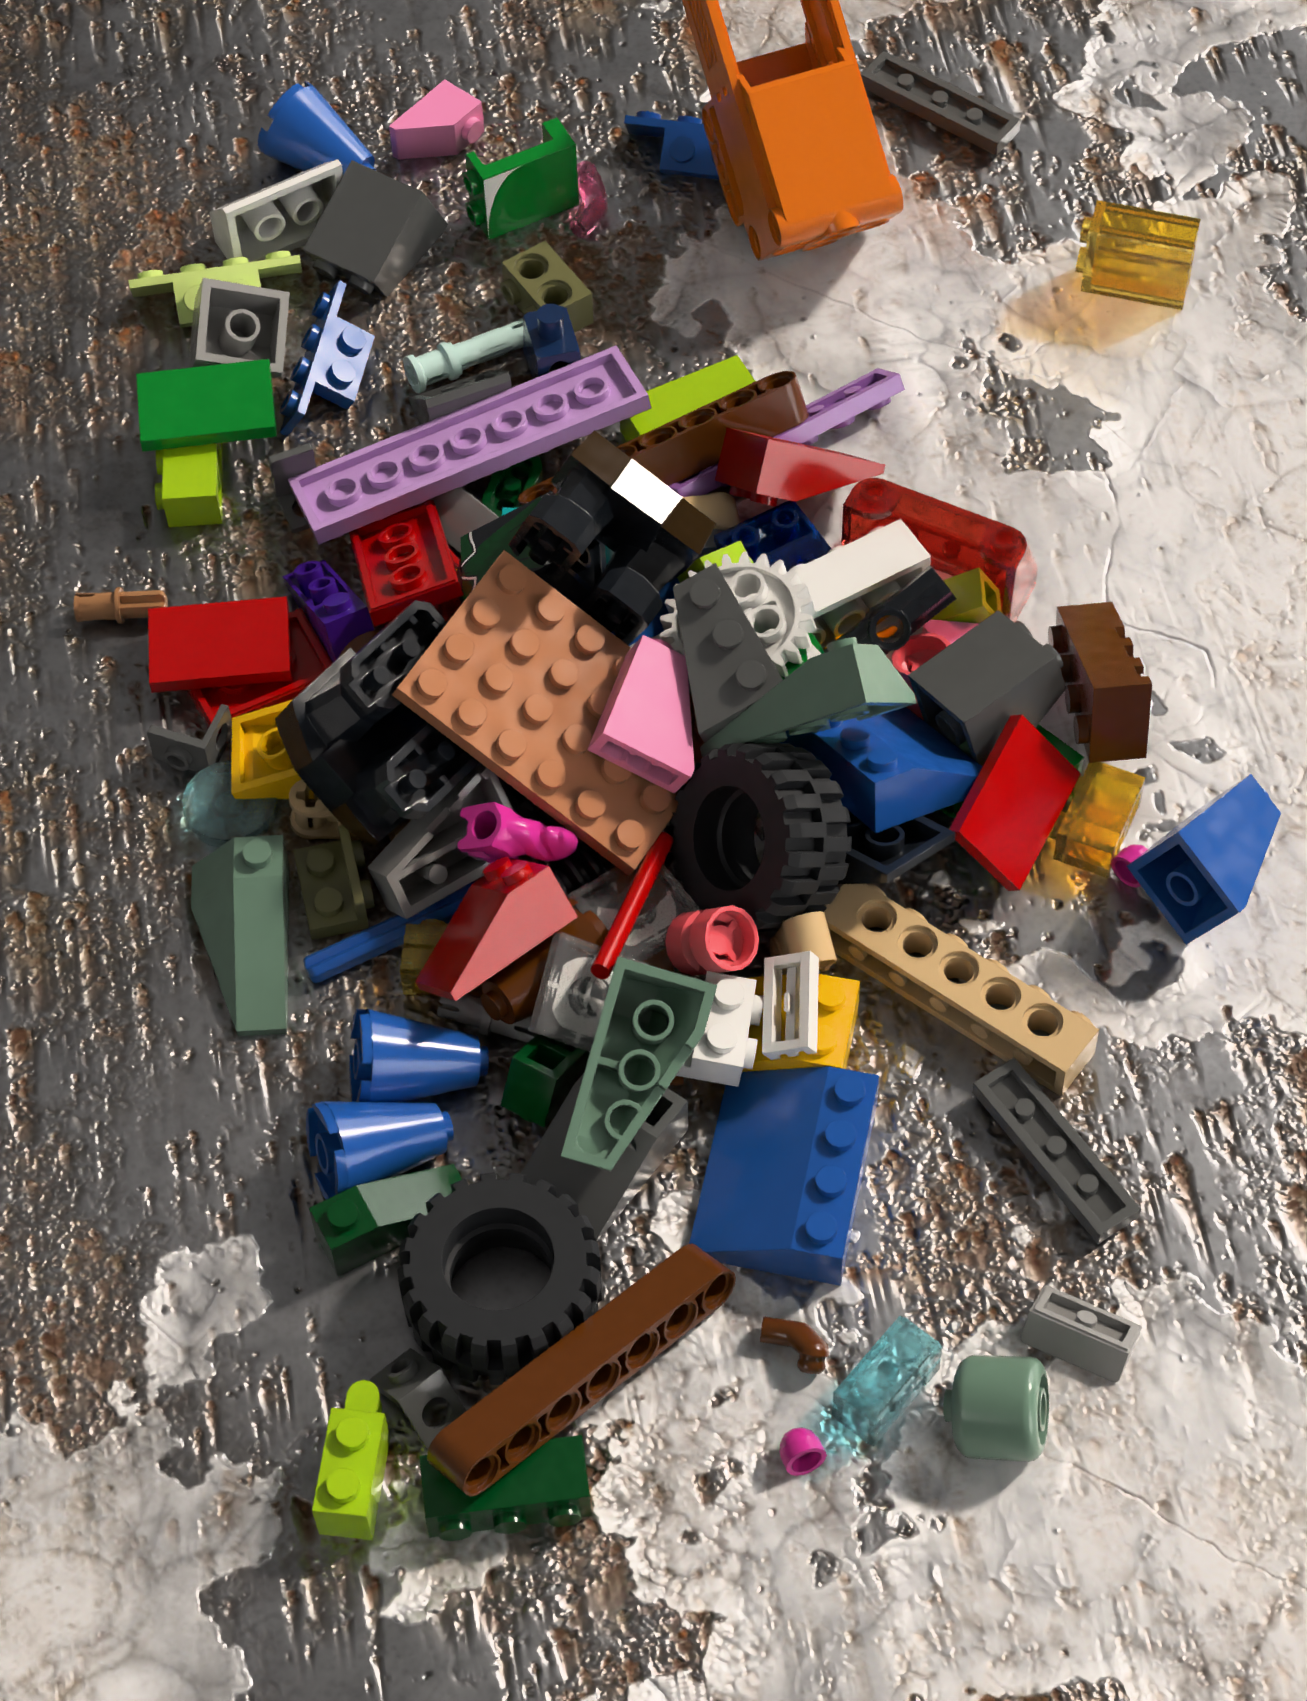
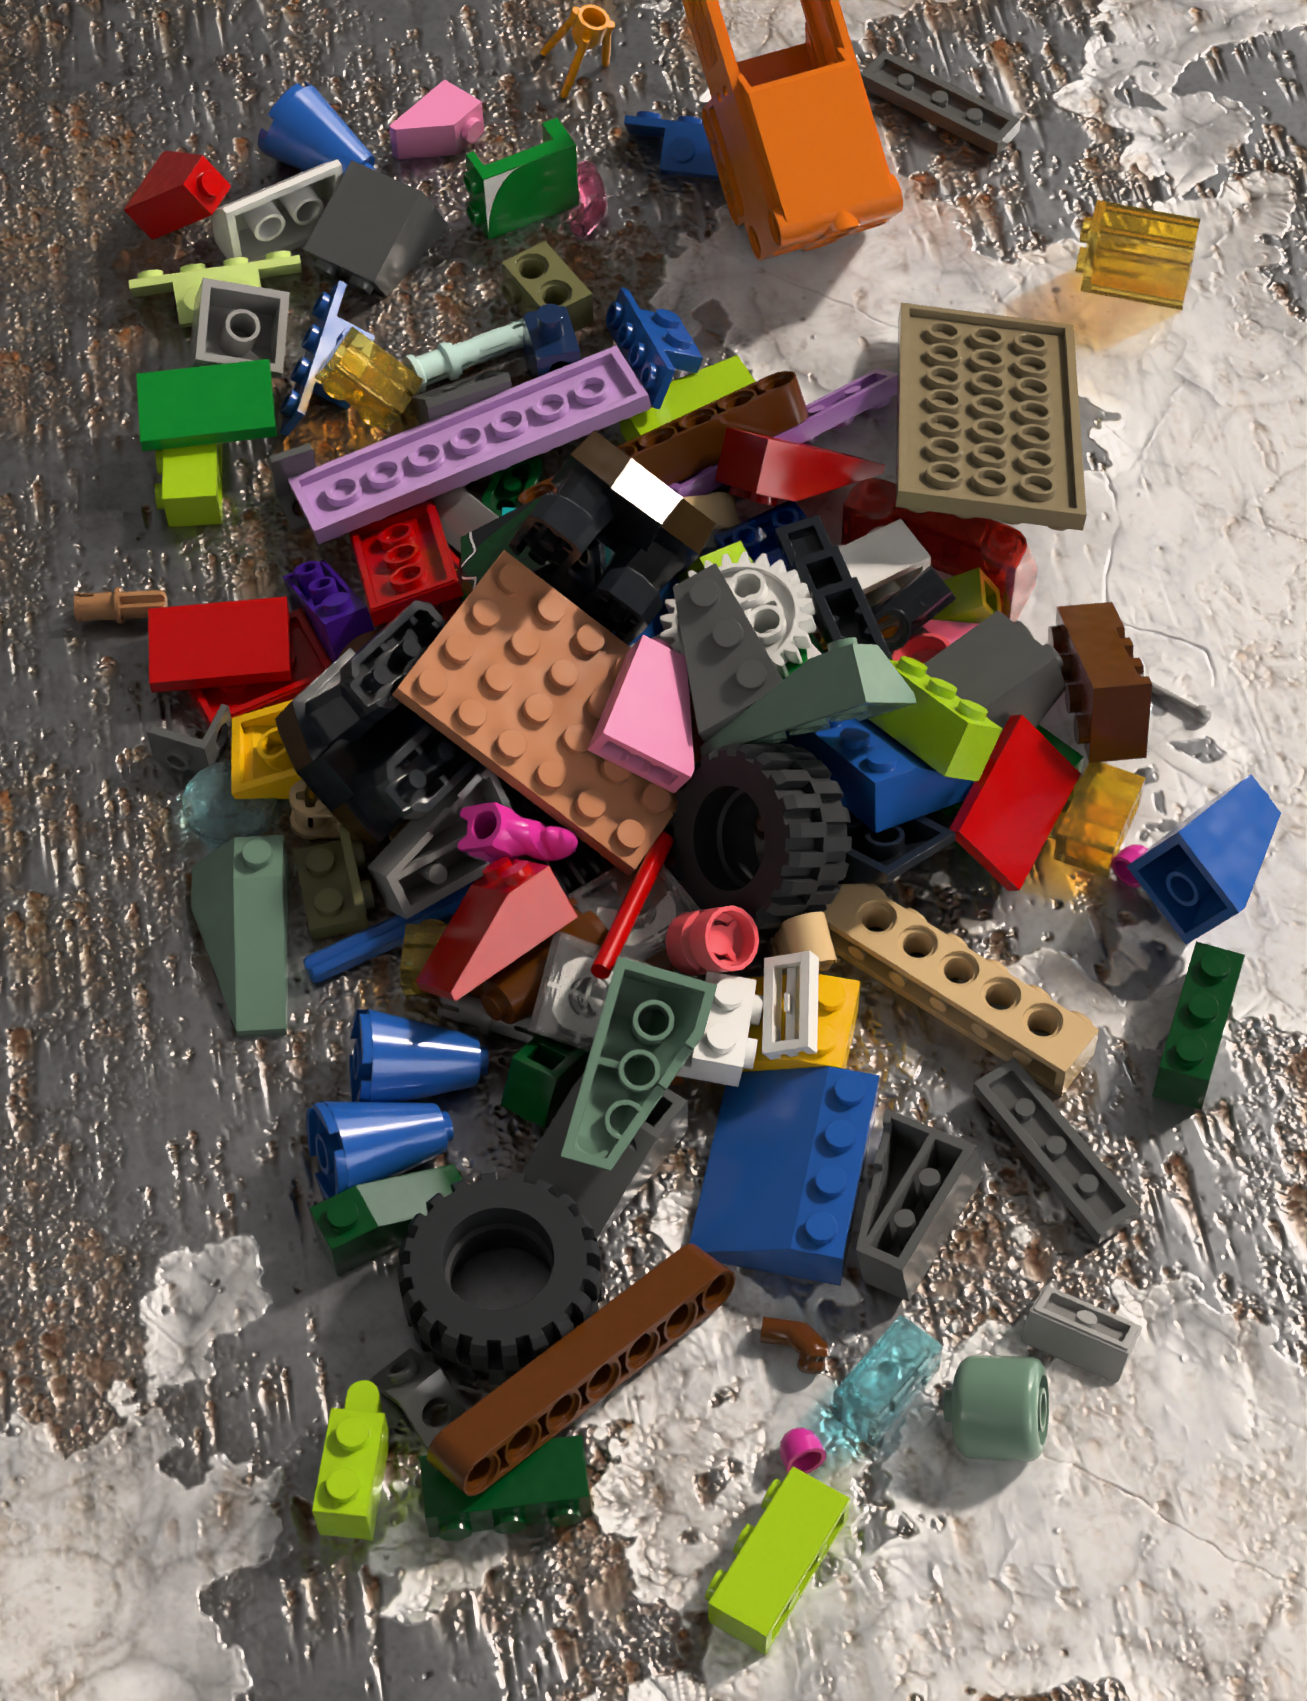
(176, 193): none -> red slope
(368, 379): none -> clear yellow brick
(589, 28): none -> light orange plant
(651, 344): none -> blue bracket
(776, 1559): none -> lime brick
(837, 597): none -> black slope
(913, 1202): none -> dark grey wedge
(941, 727): none -> lime brick
(988, 418): none -> dark tan plate
(1198, 1025): none -> dark green brick
(1201, 713): none -> light grey hinge

